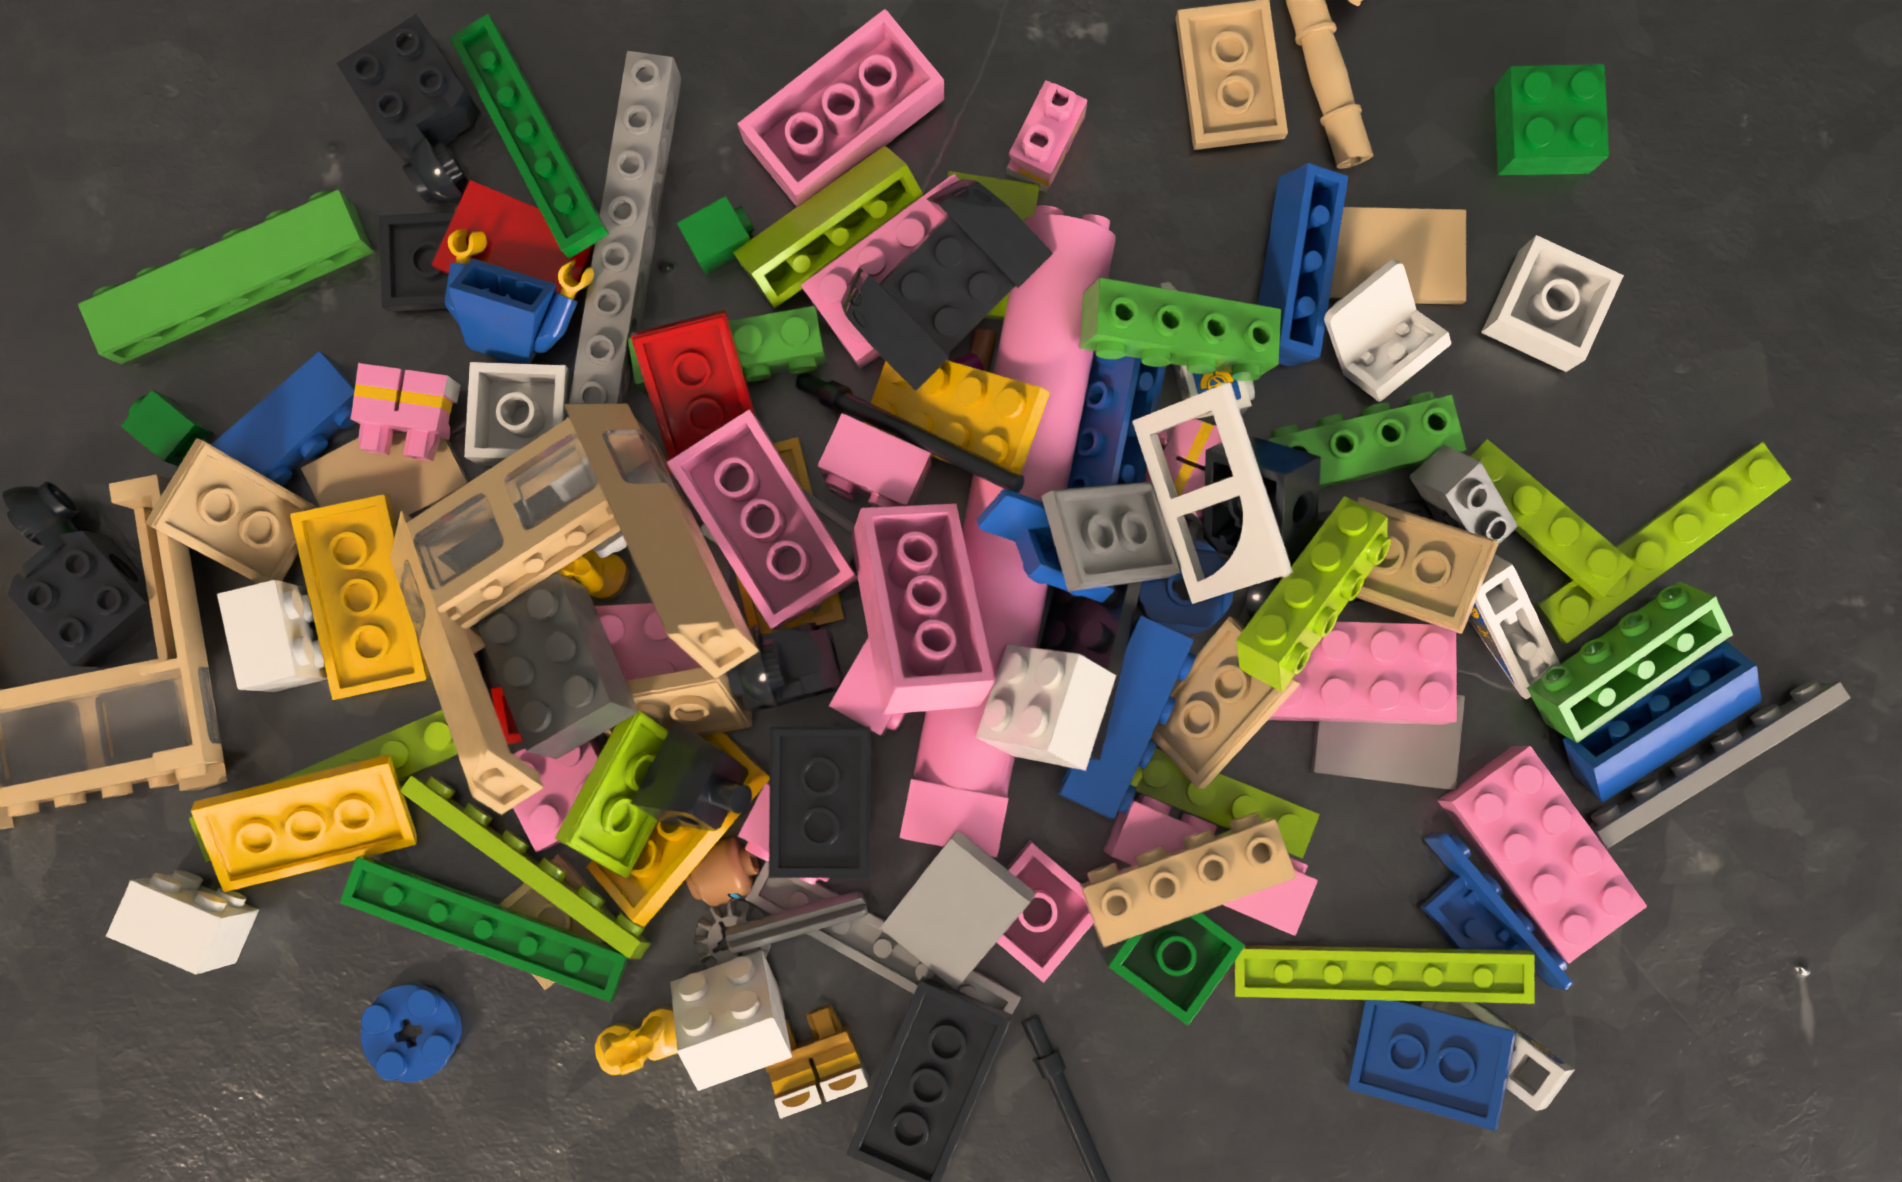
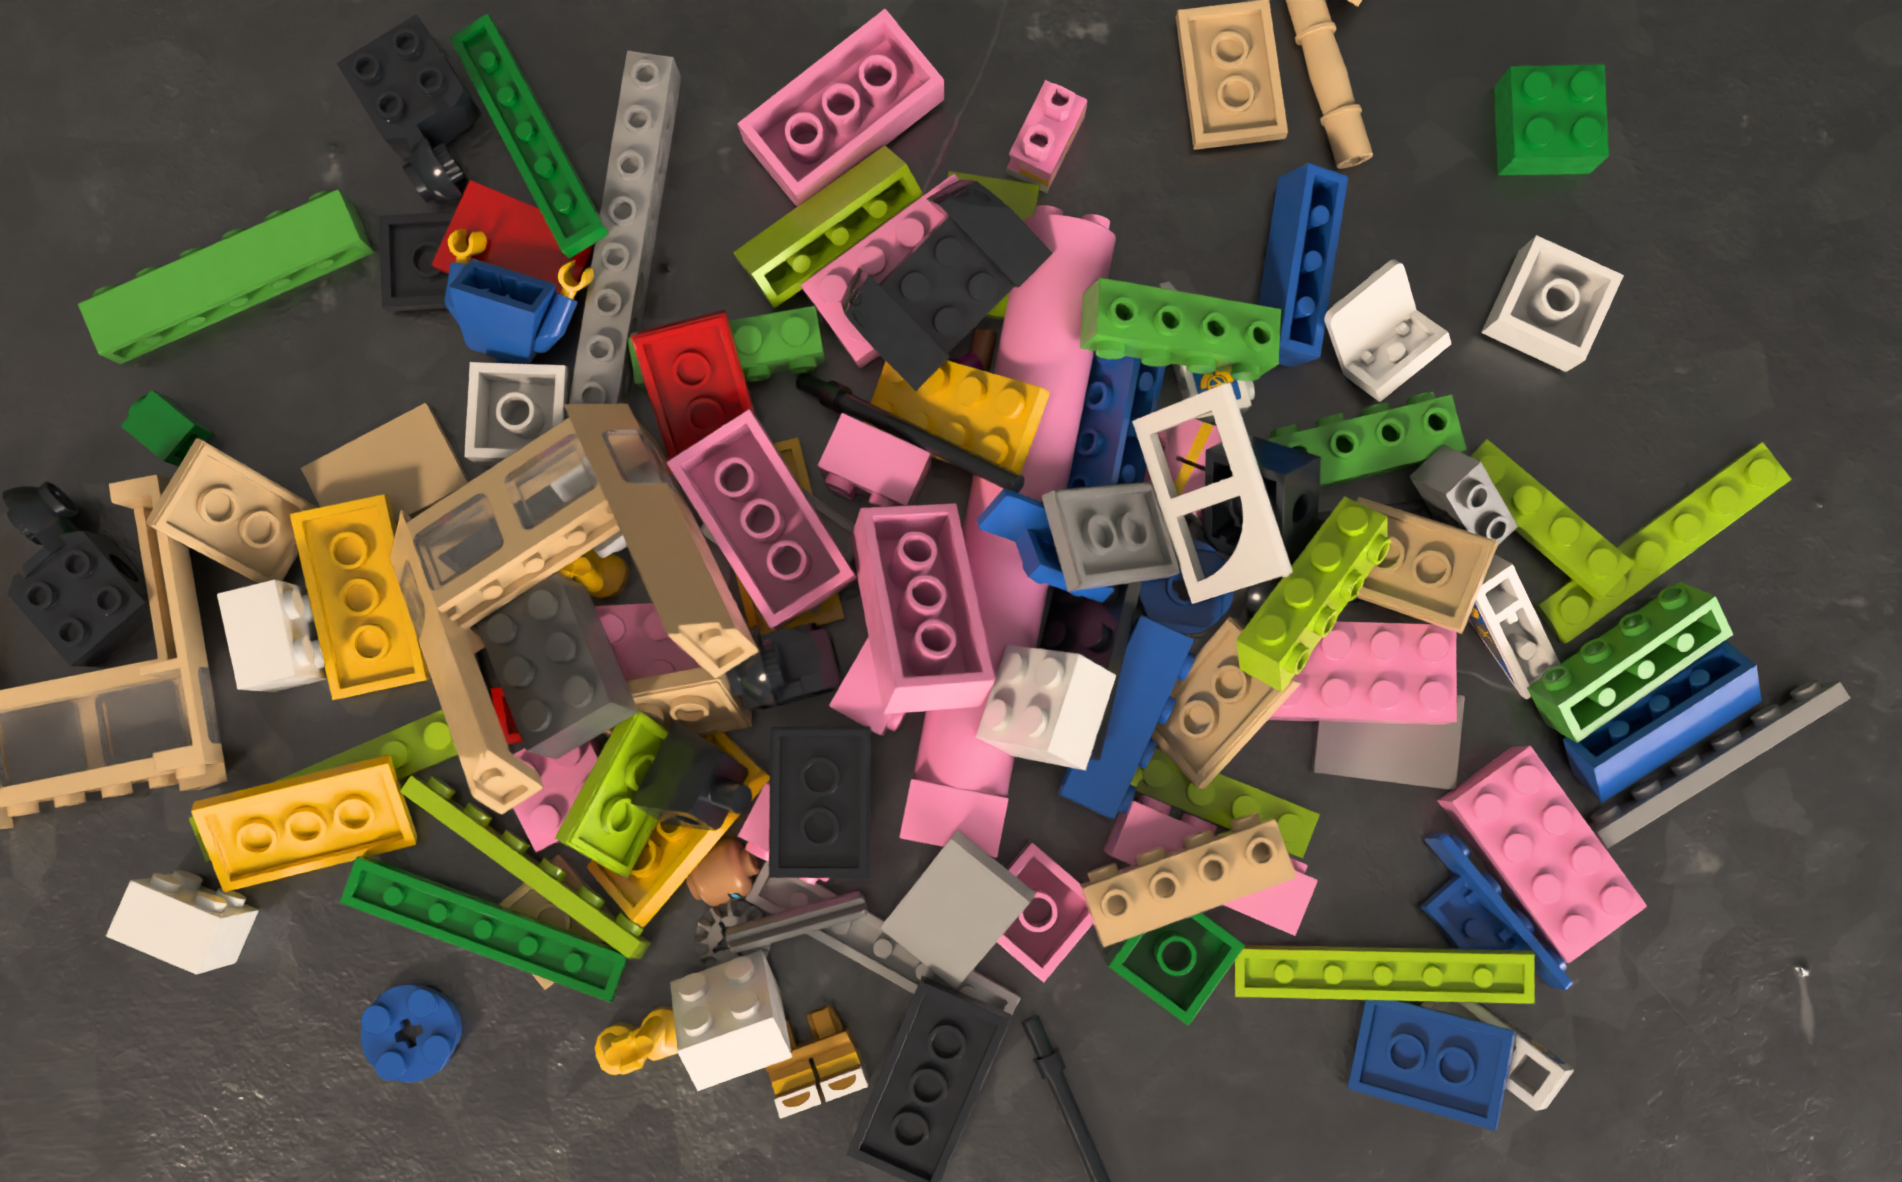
(292, 420): blue brick -> none
(405, 403): bright pink hips -> none
(716, 233): green brick -> none
(1423, 240): tan tile -> none

